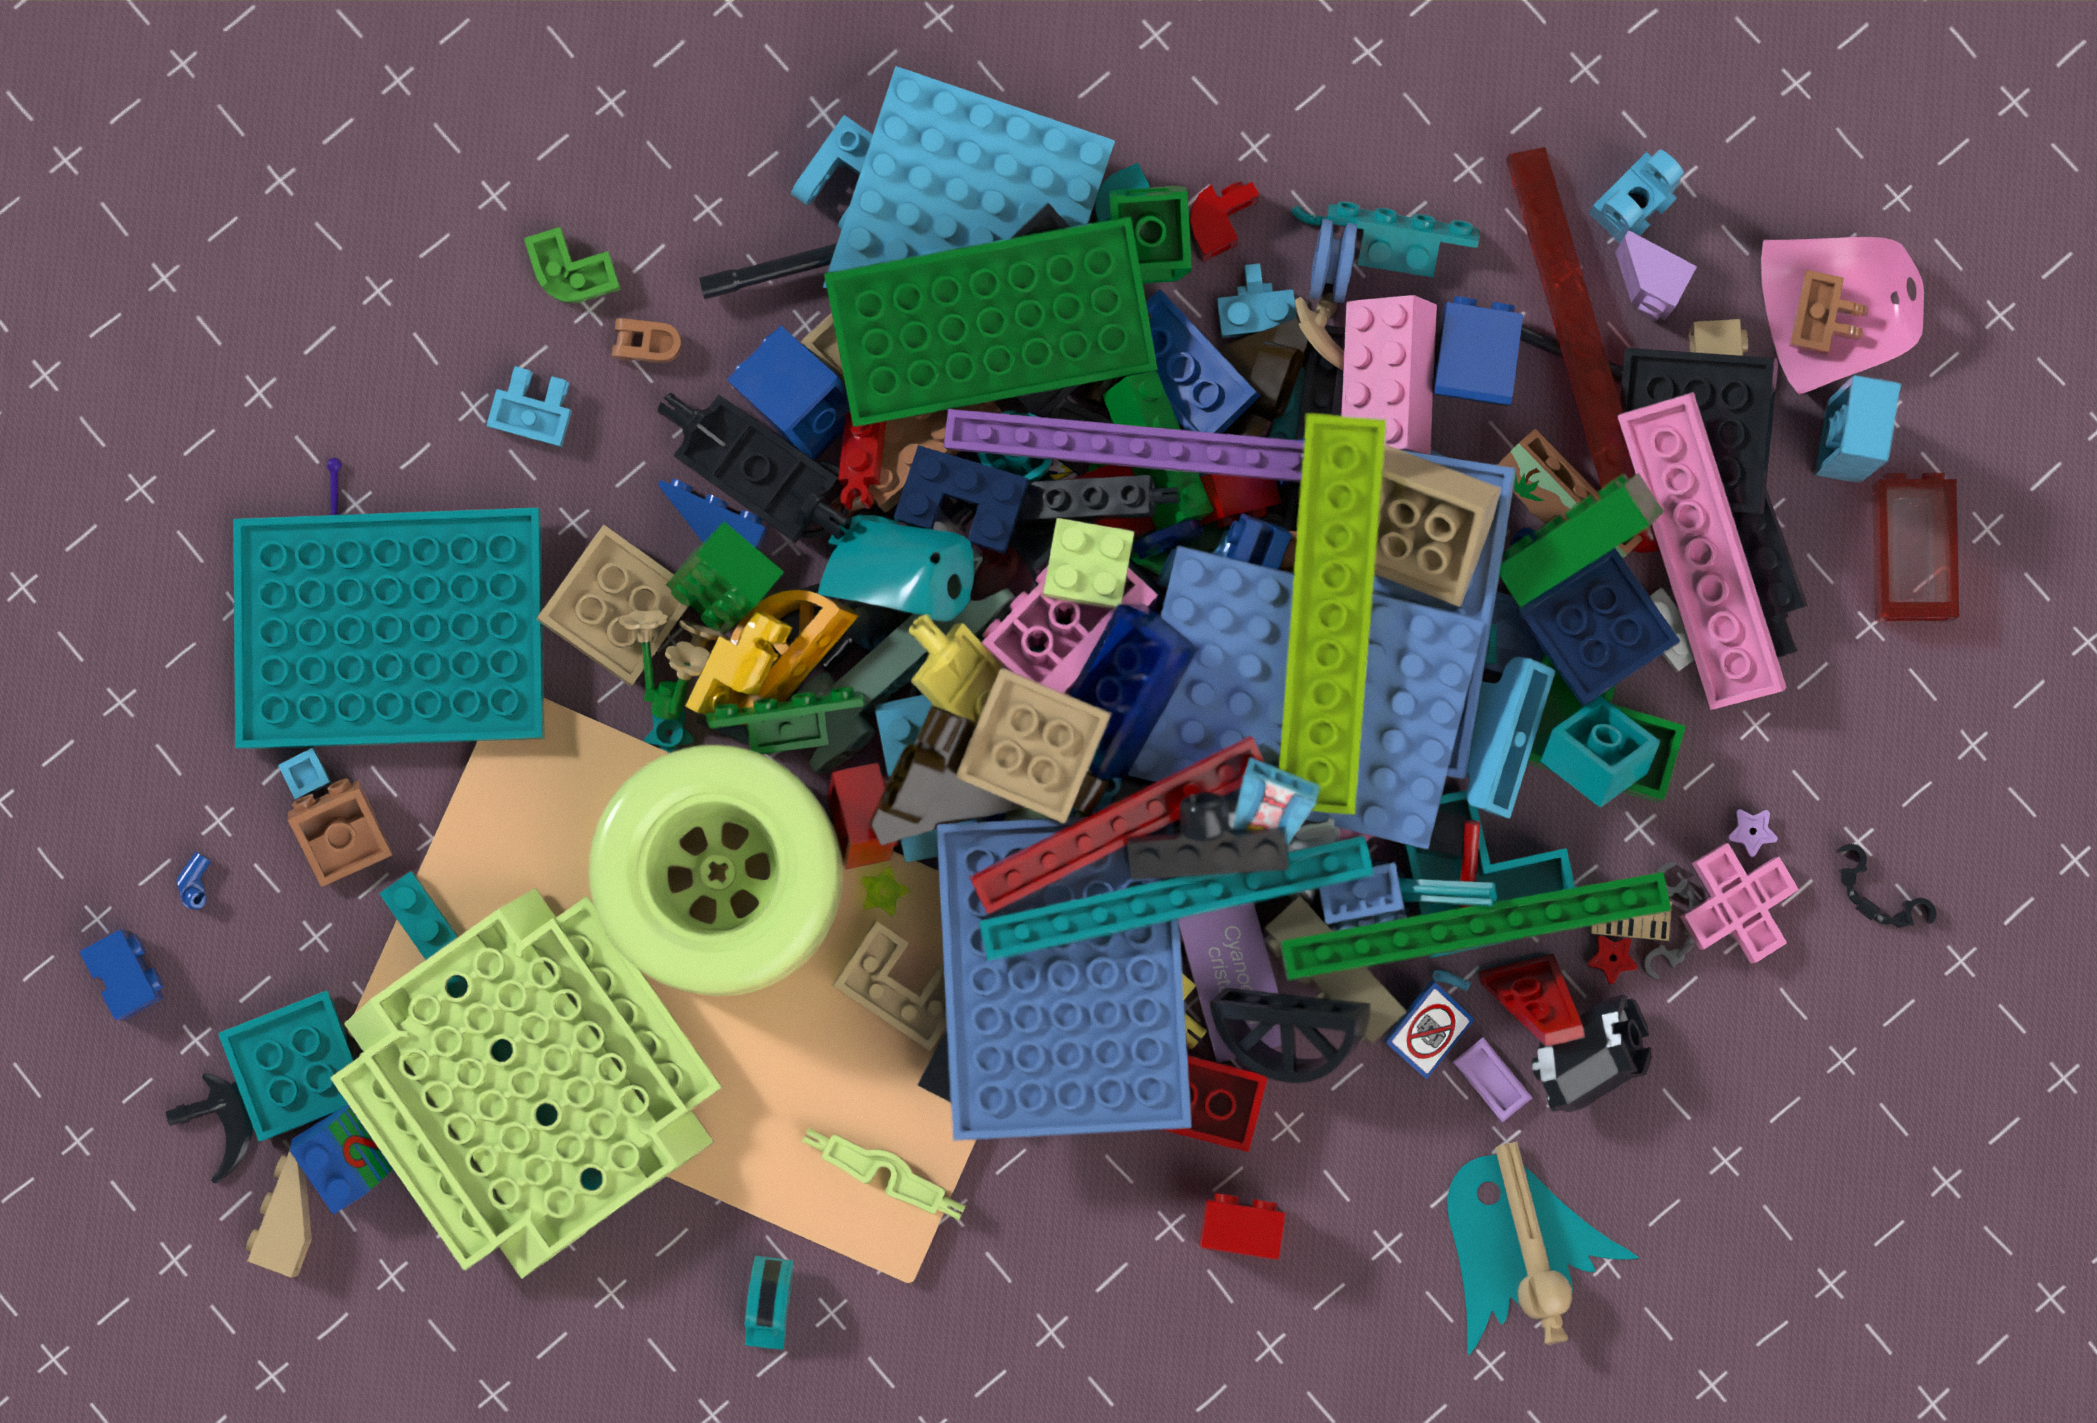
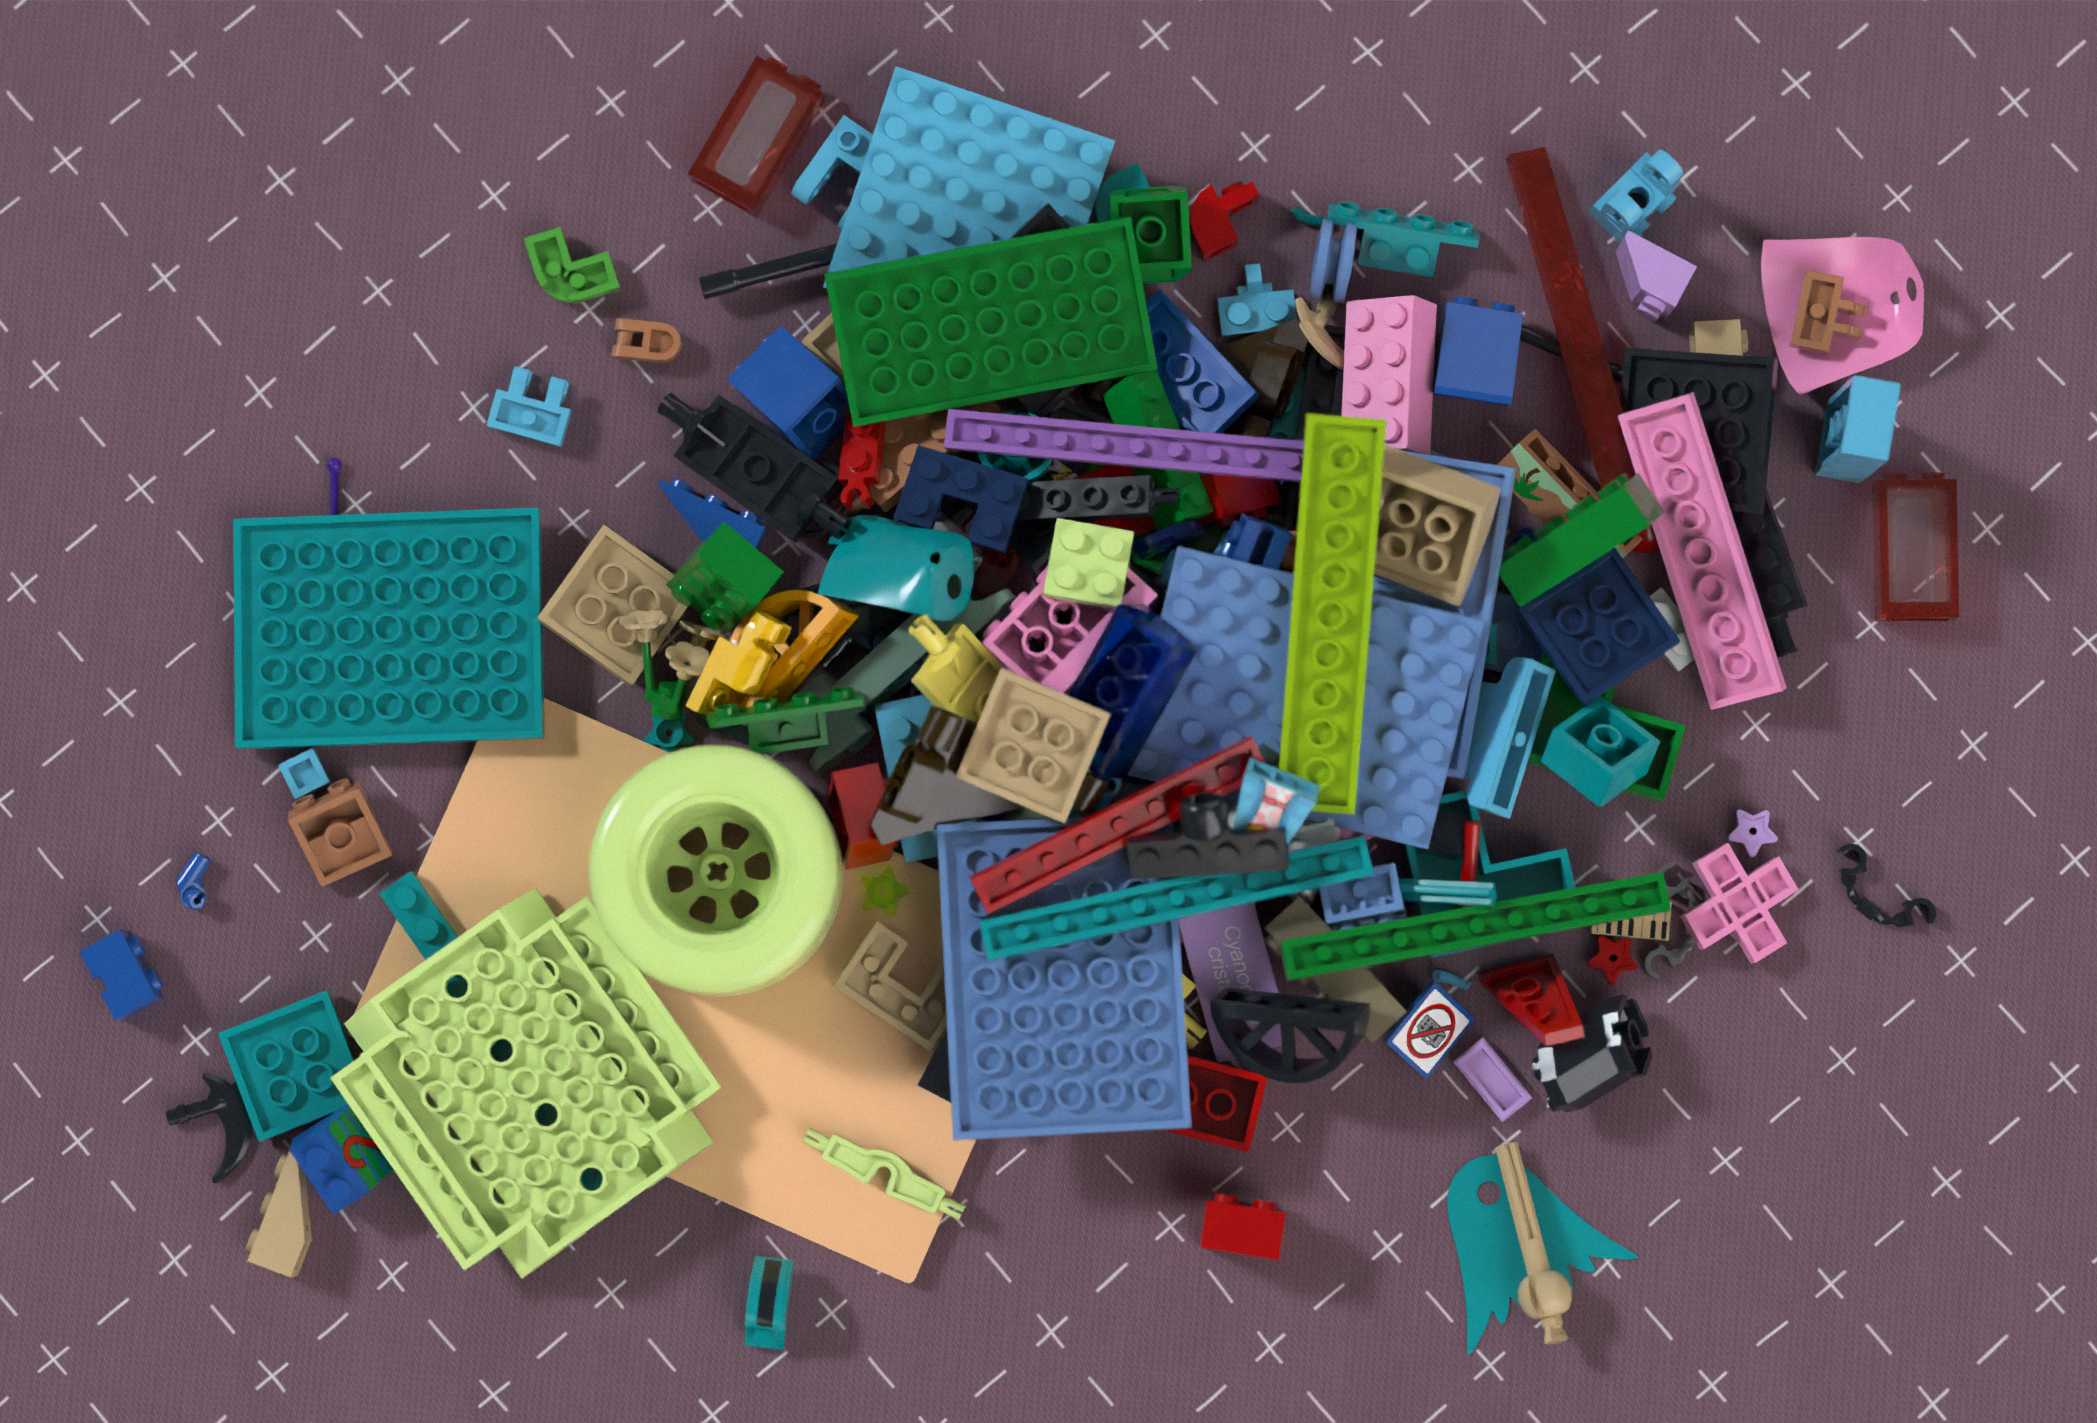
(757, 135): none -> clear red piece

